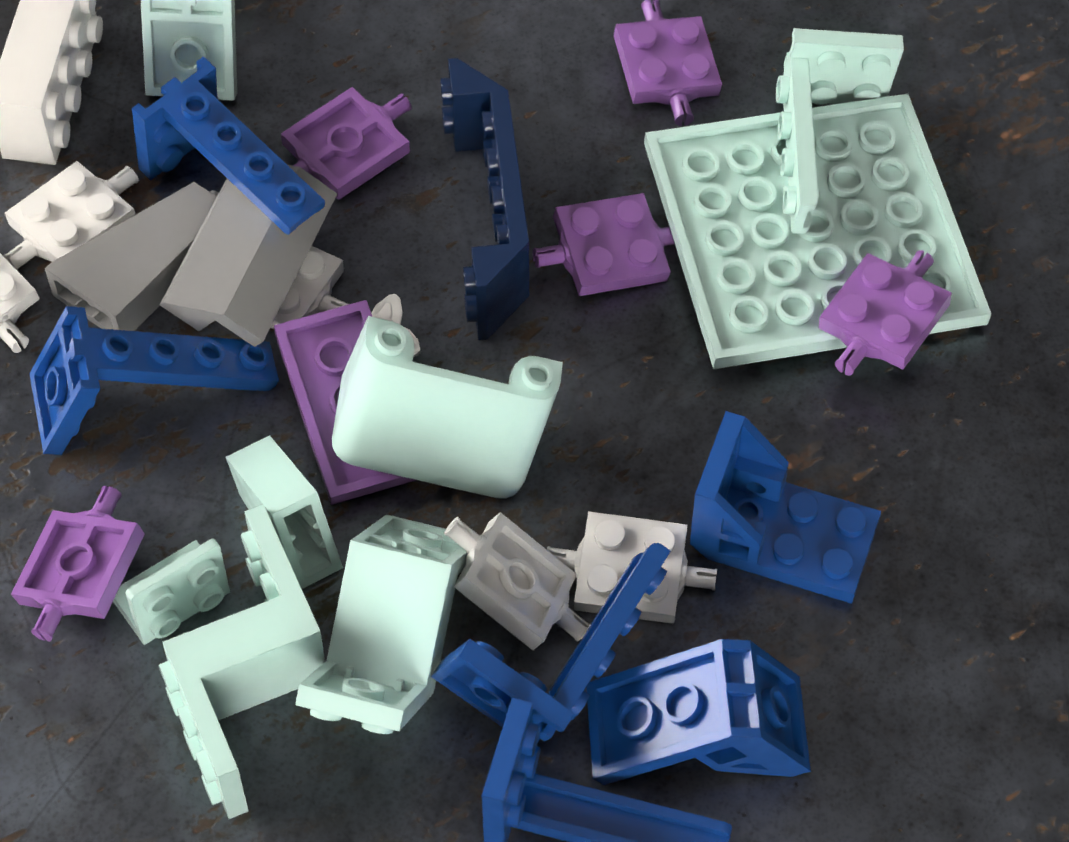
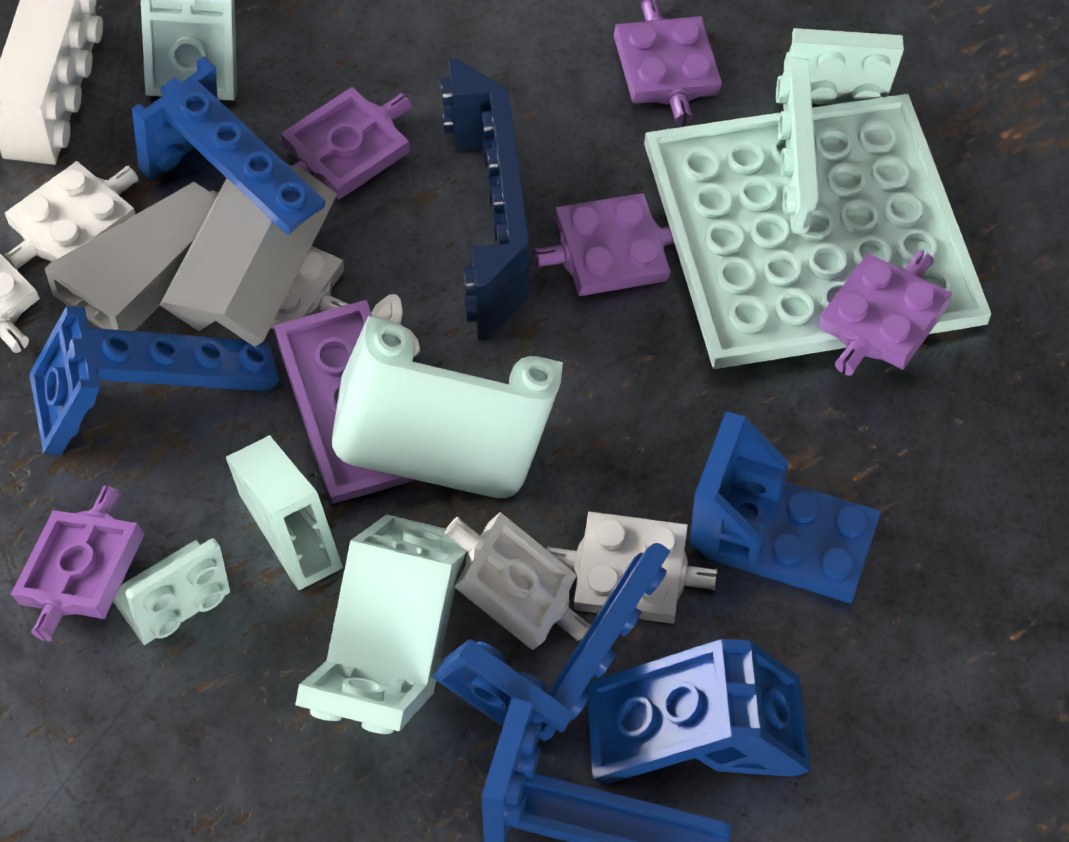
(241, 661): light aqua bracket -> none

